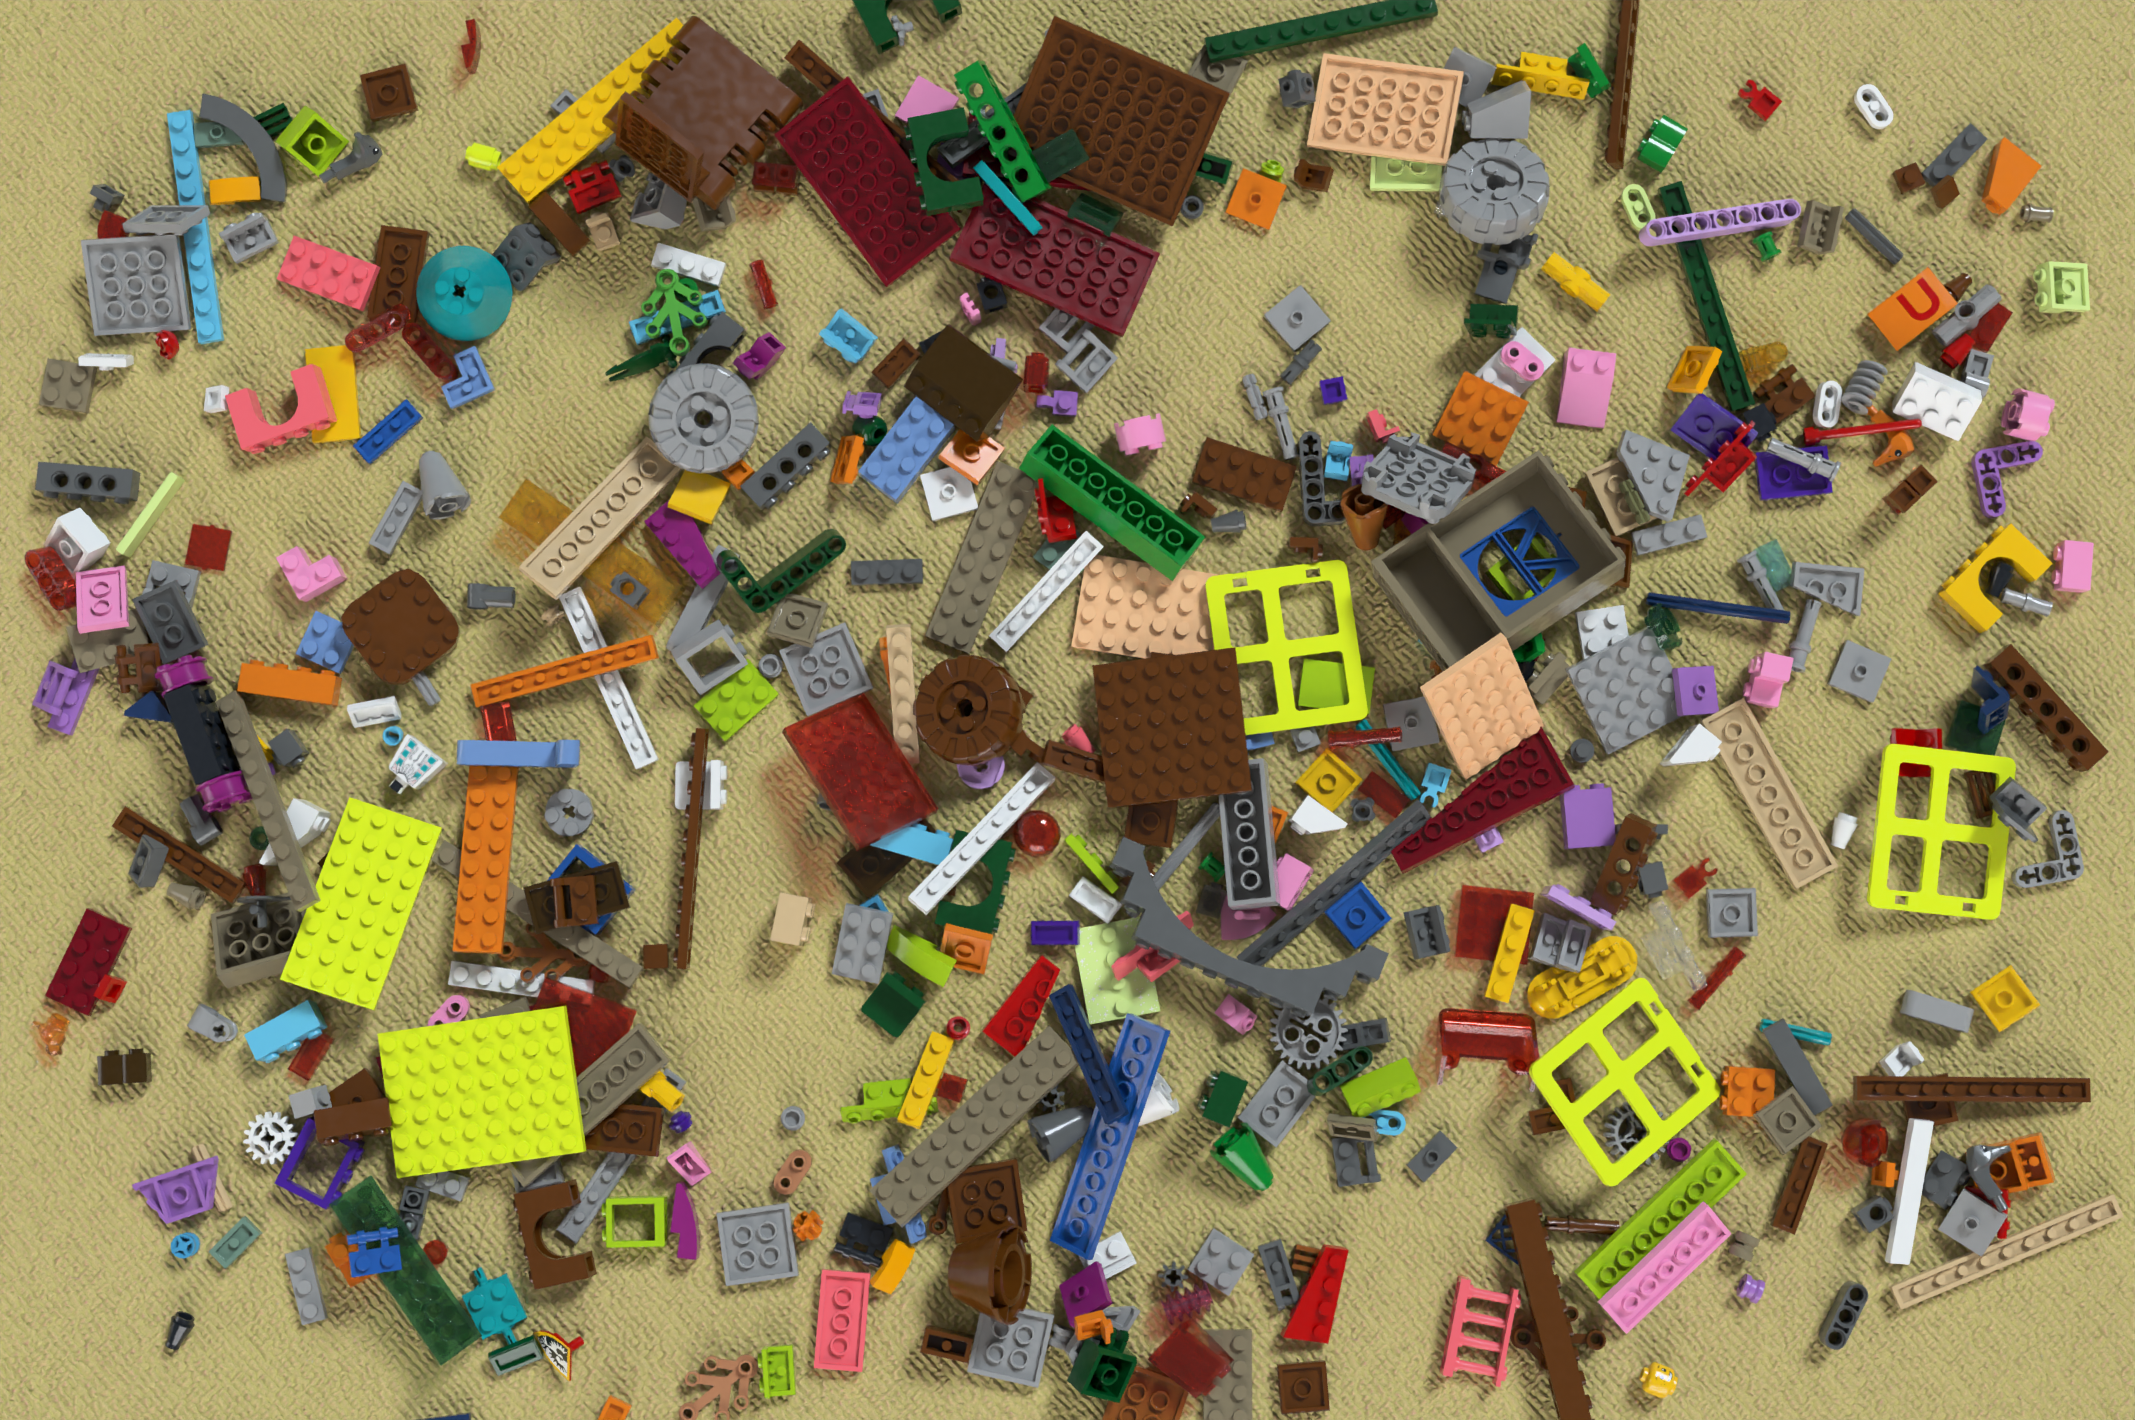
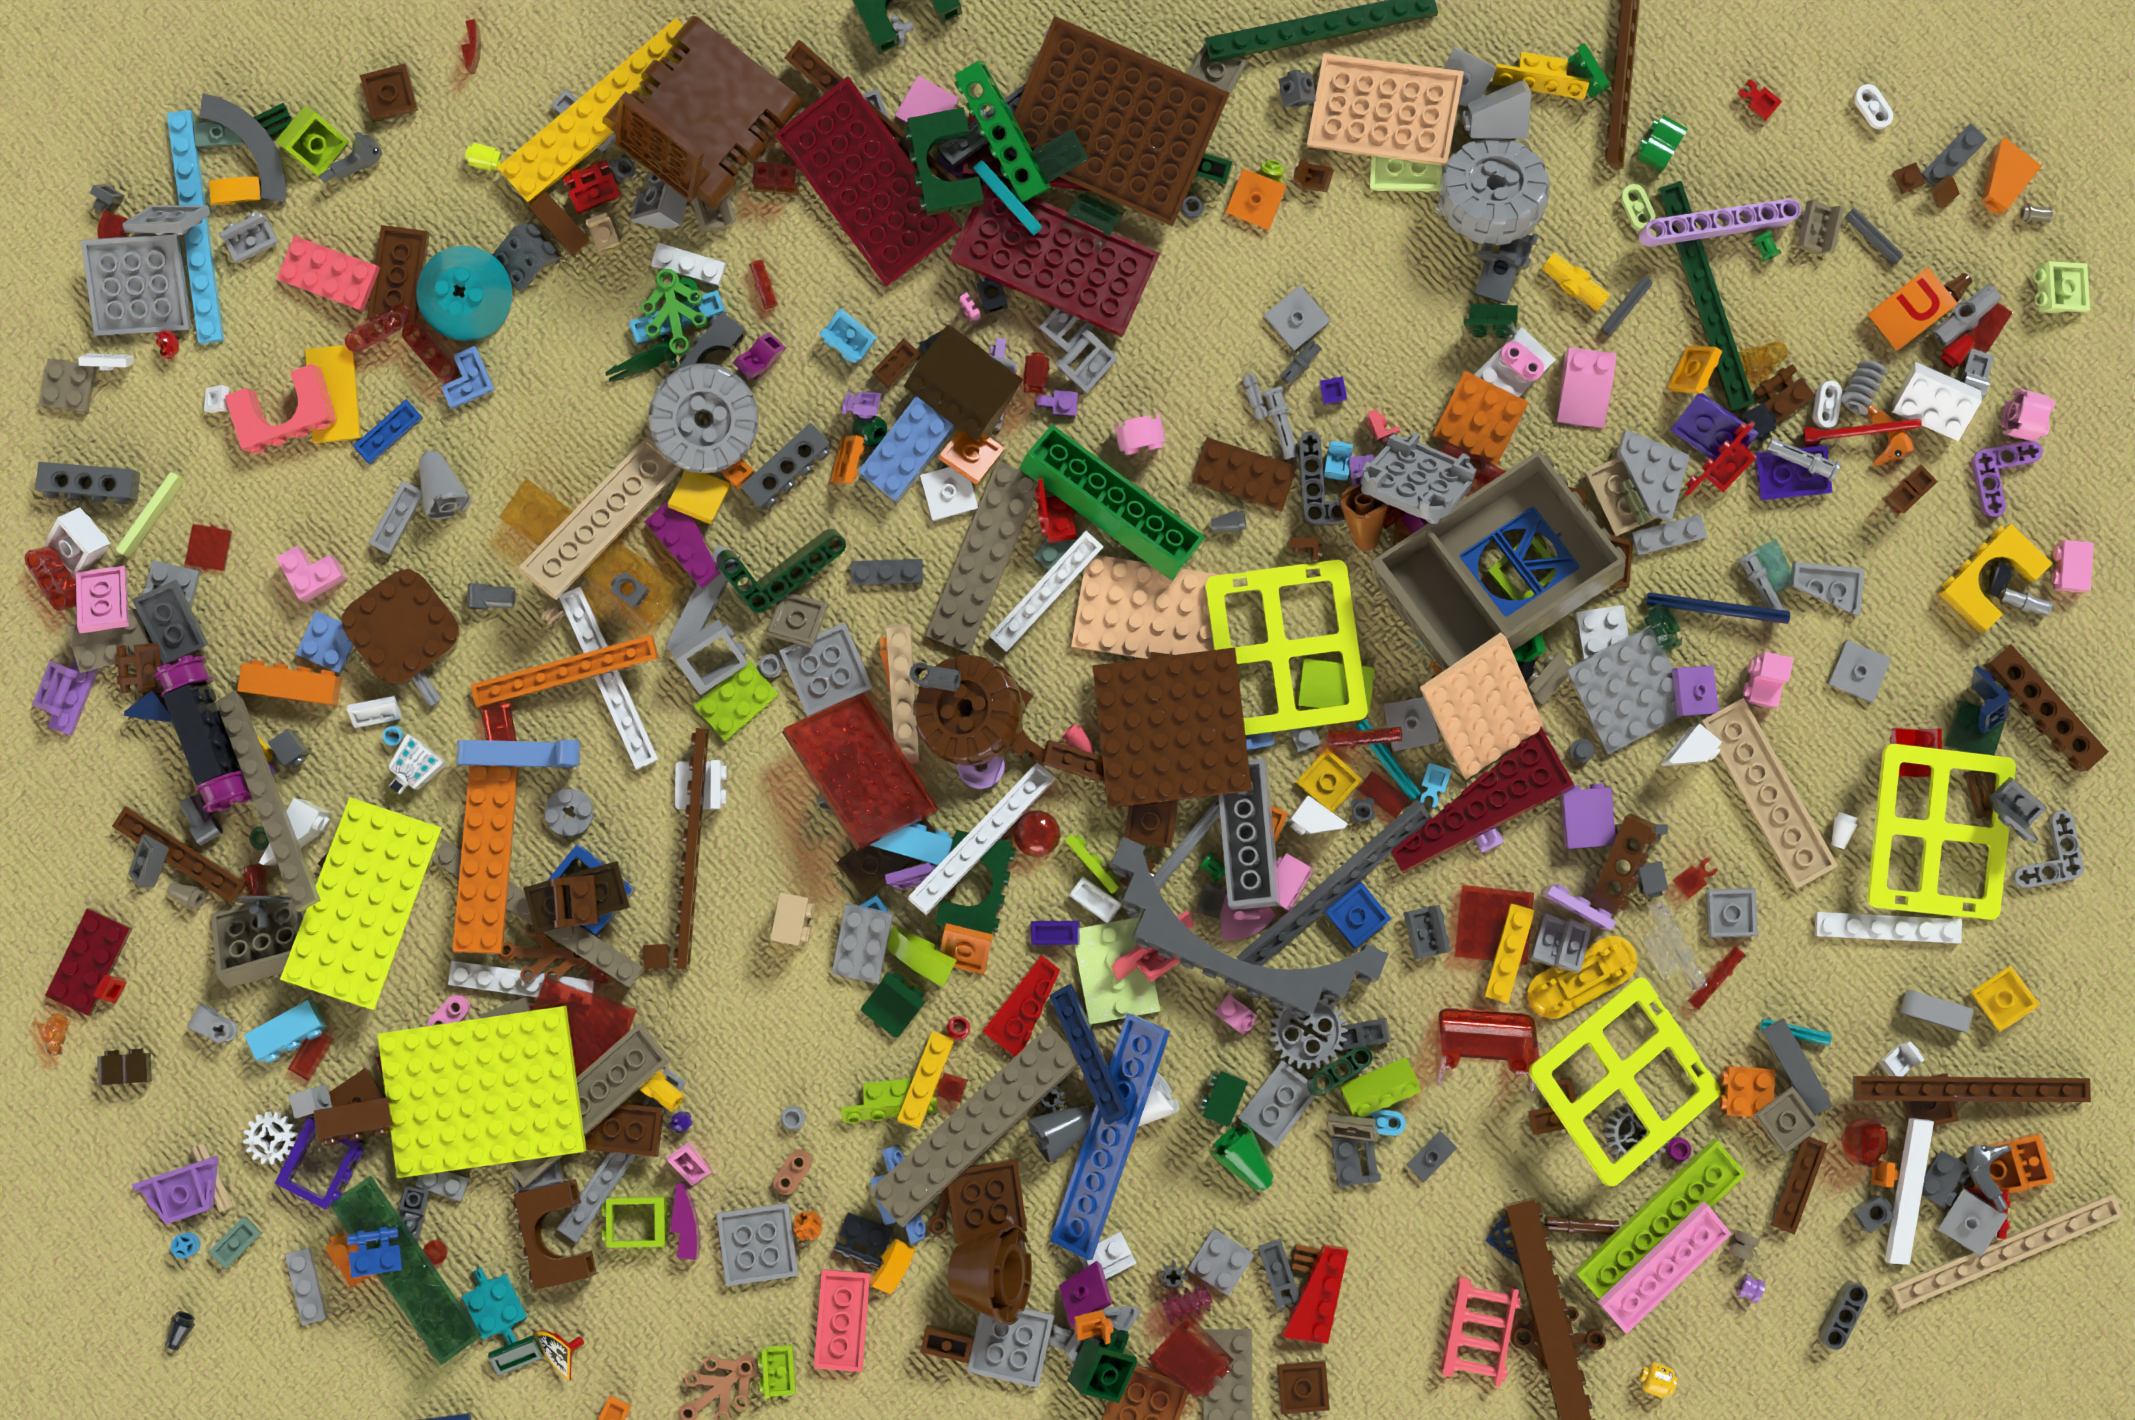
(909, 877): none -> medium lavender plate
(936, 677): none -> dark grey piece
(1202, 506): reddish brown bracket -> none
(1626, 305): none -> dark grey axle
(1801, 646): light grey pin -> none
(1888, 927): none -> white plate

